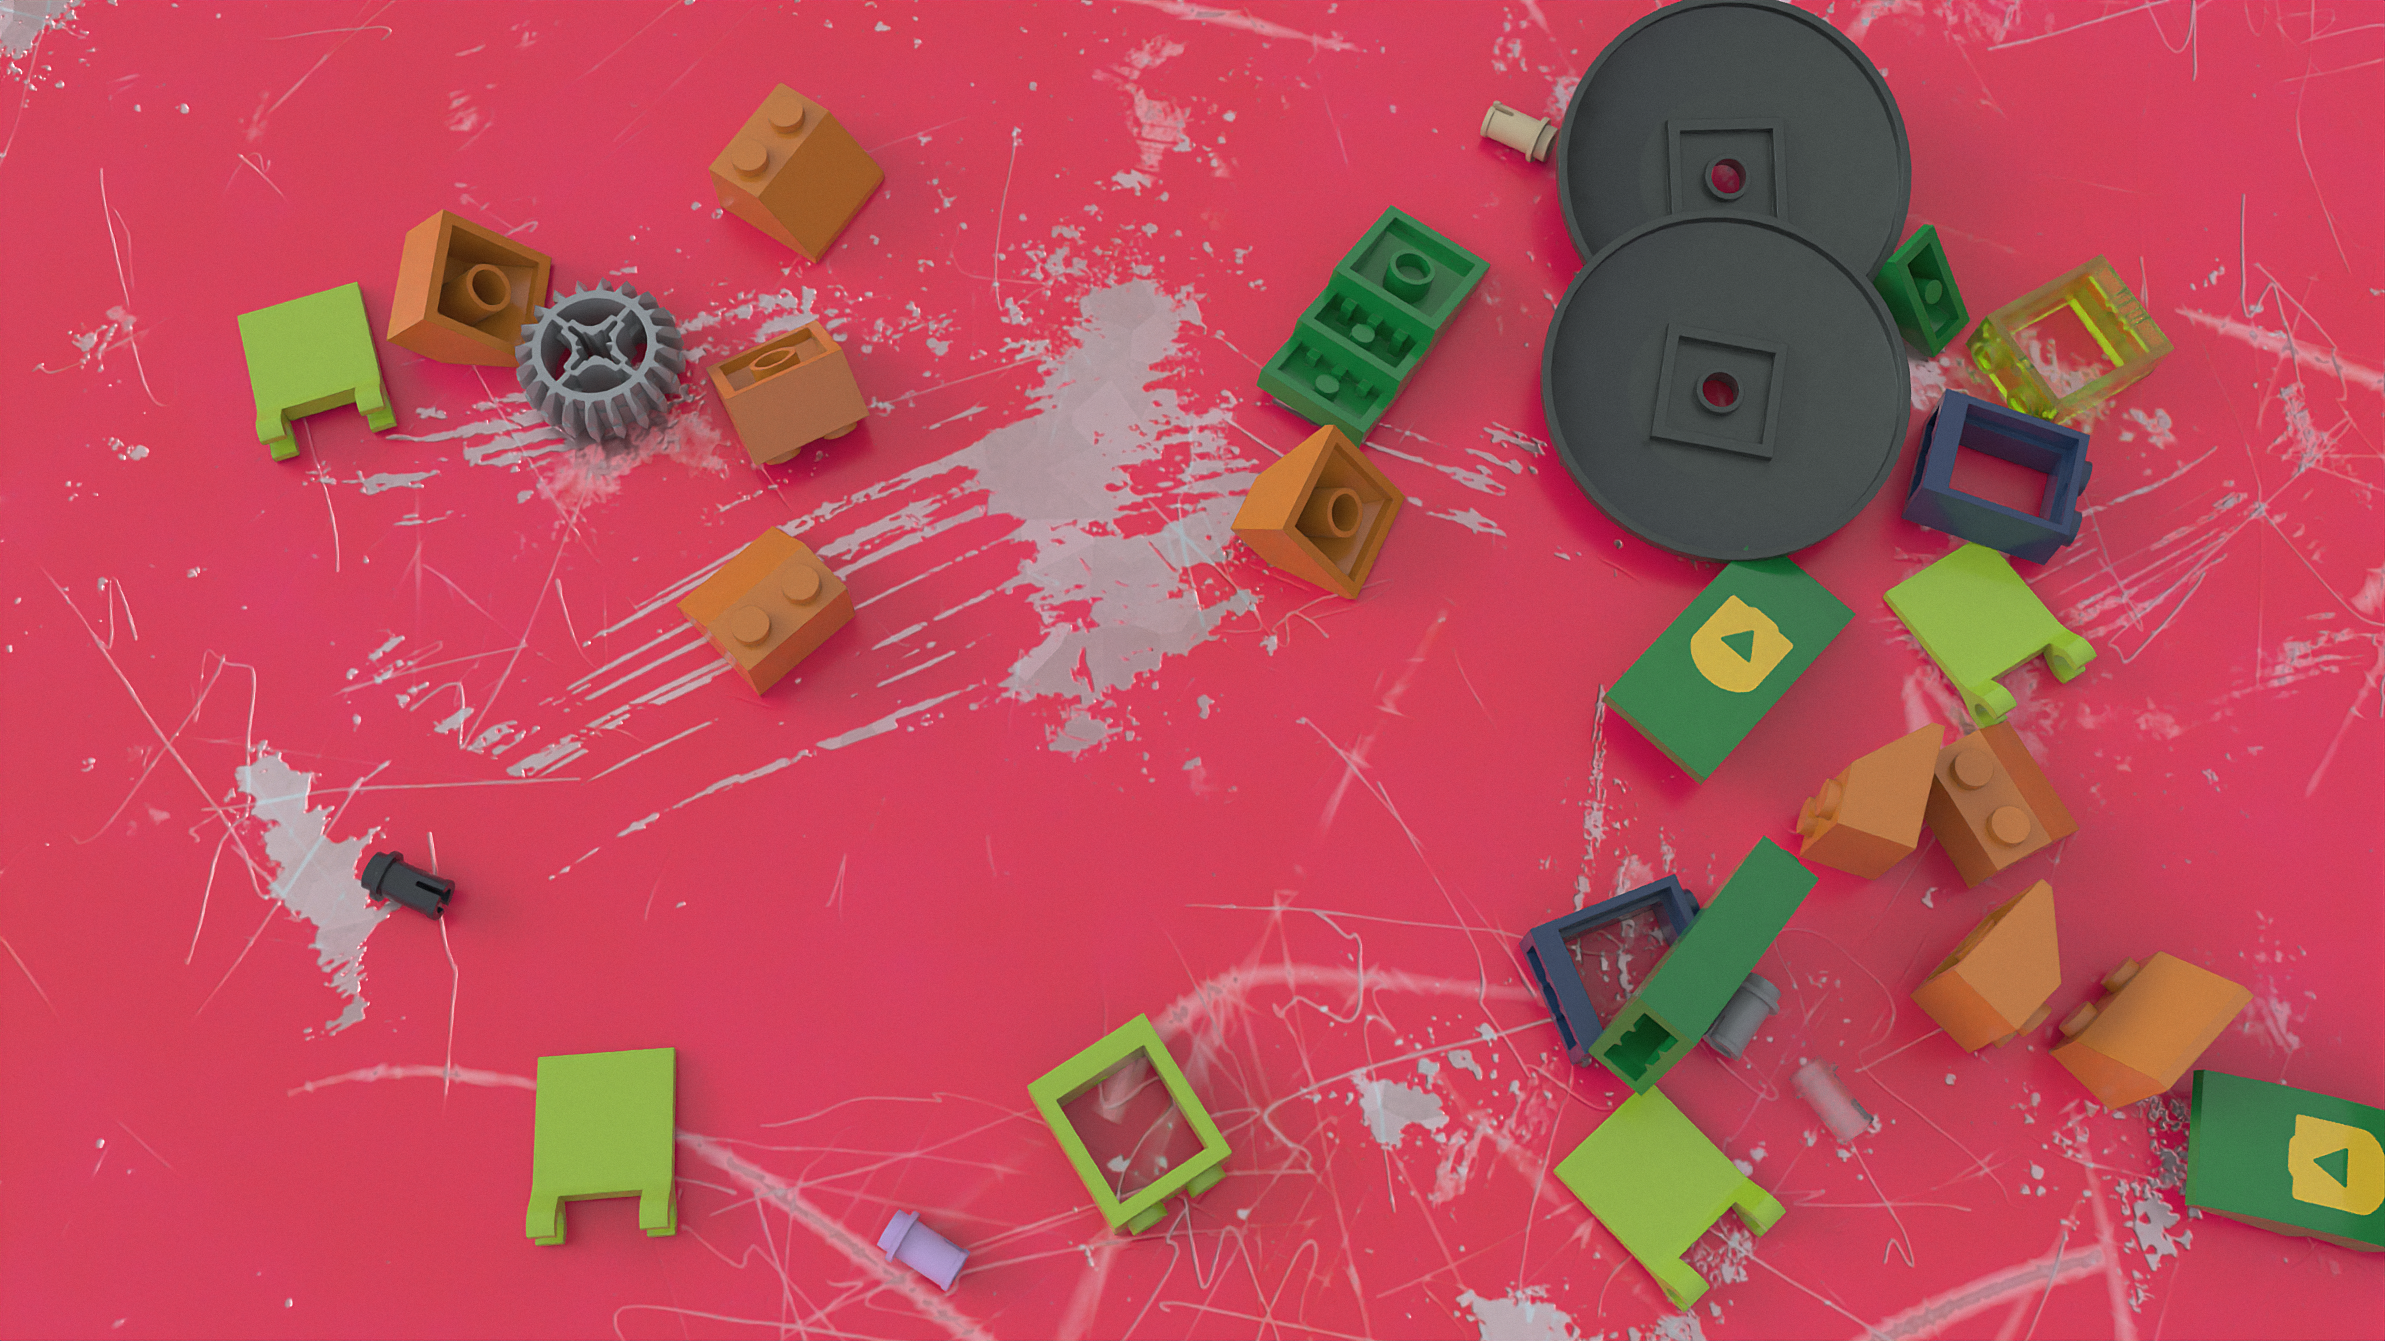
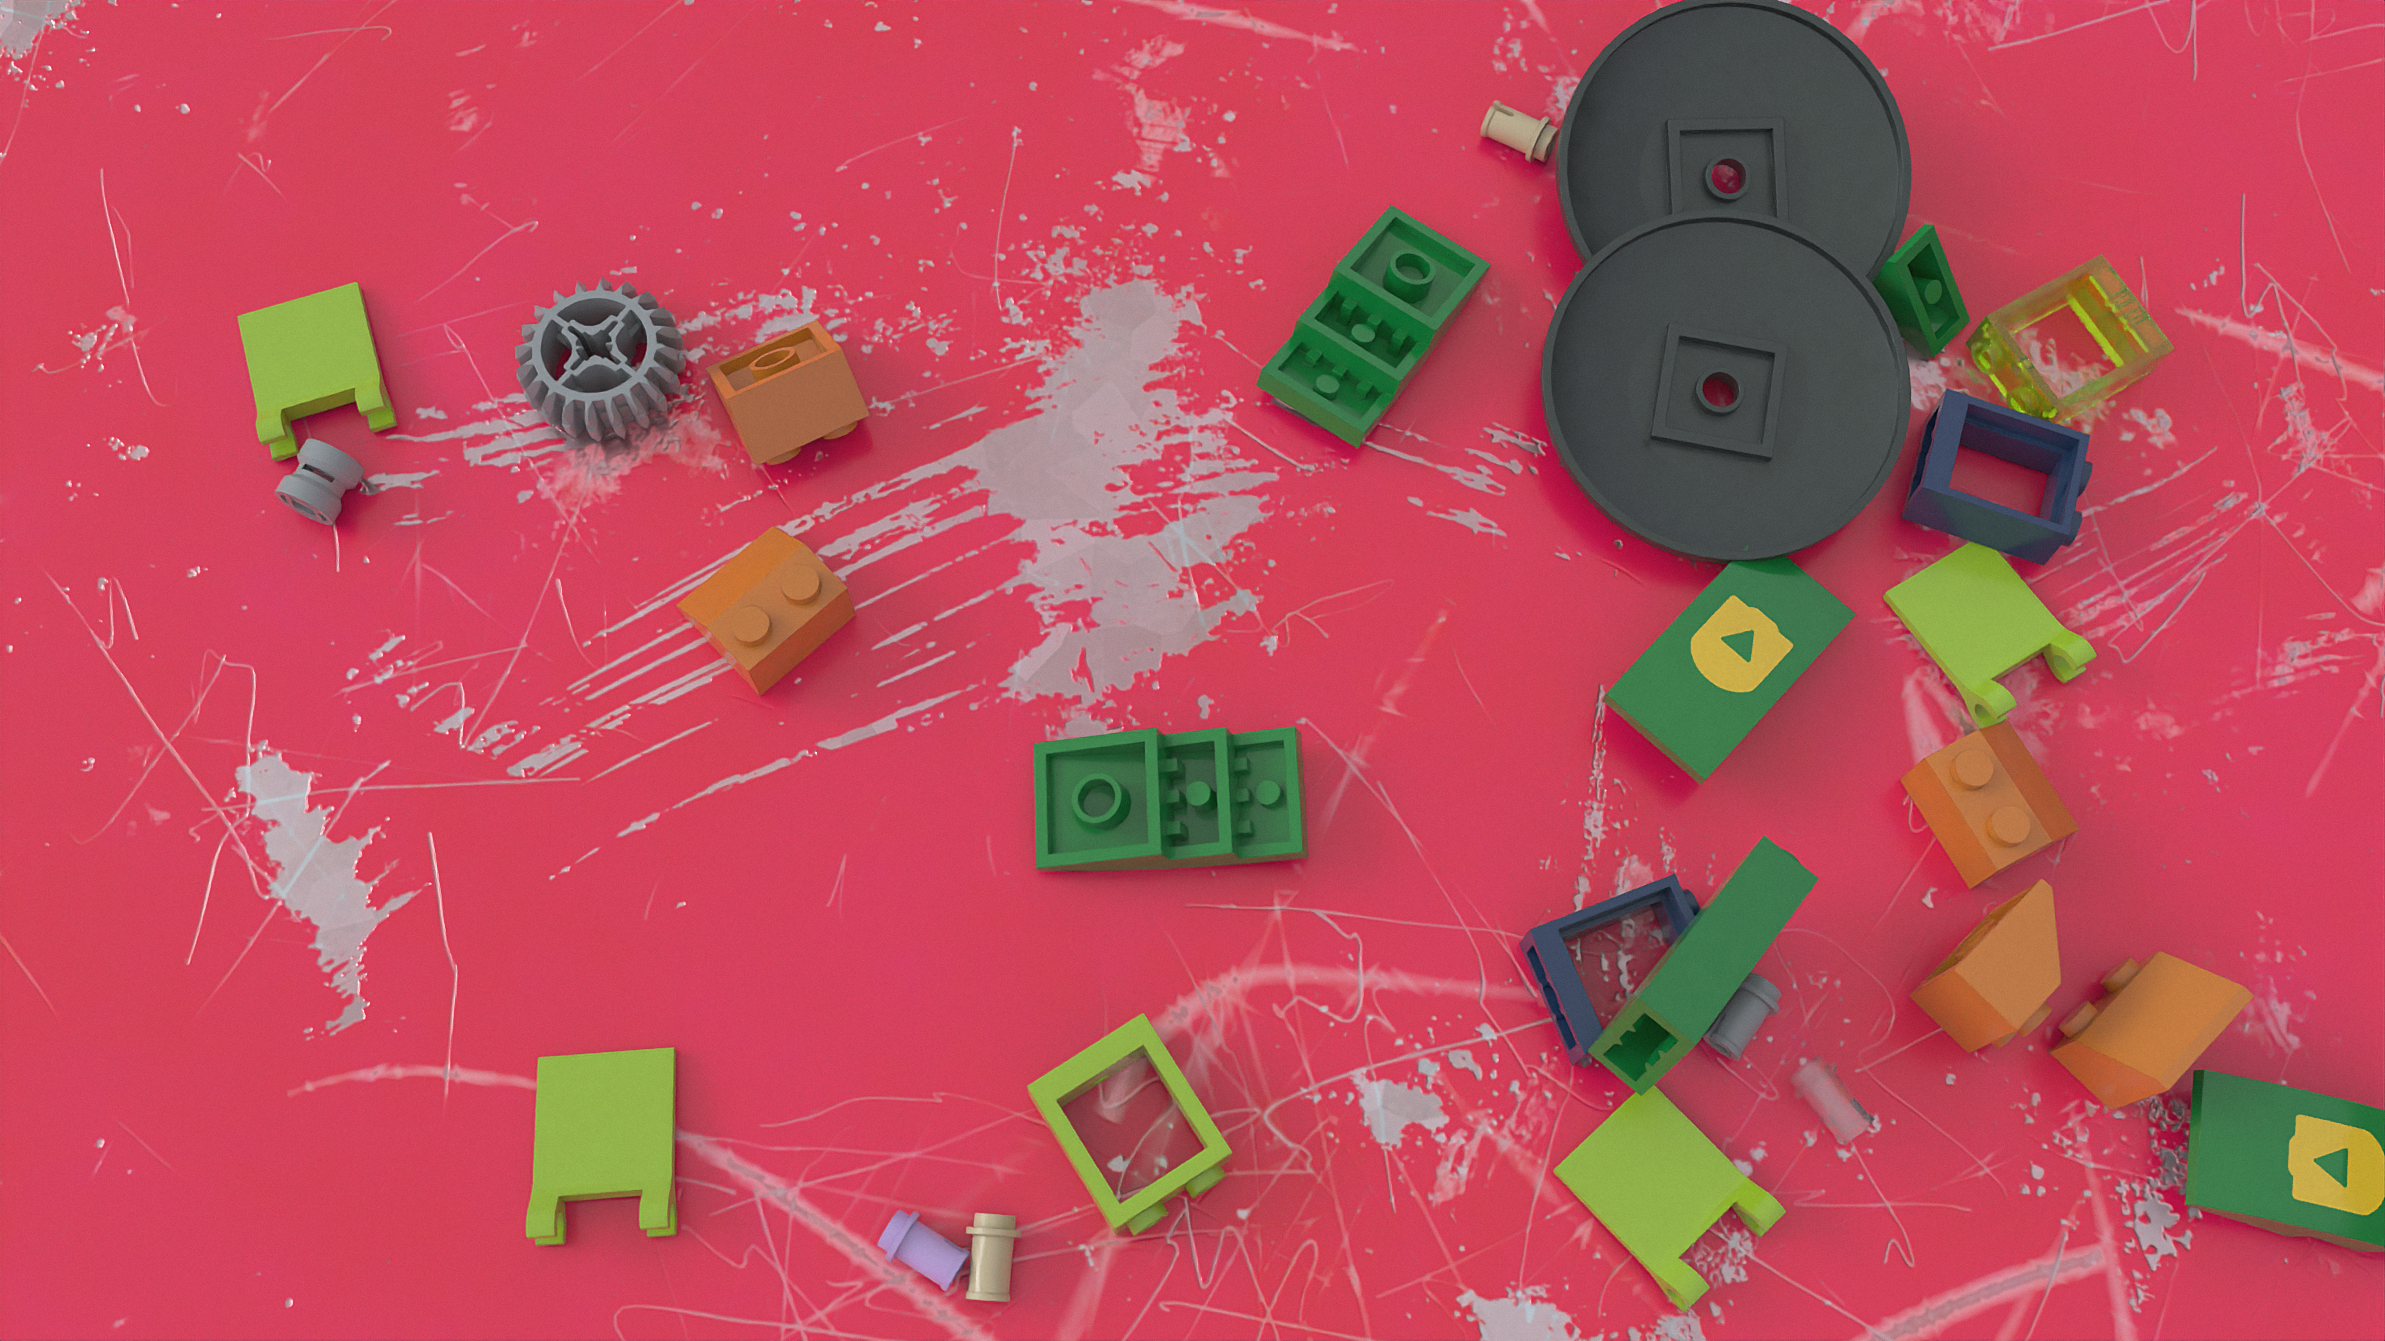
(319, 481): none -> light grey wheel
(405, 884): black pin -> none
(465, 292): orange slope -> none
(795, 173): orange slope -> none
(991, 1256): none -> tan pin
(1169, 800): none -> green slope
(1320, 513): orange slope -> none
(1873, 807): orange slope -> none

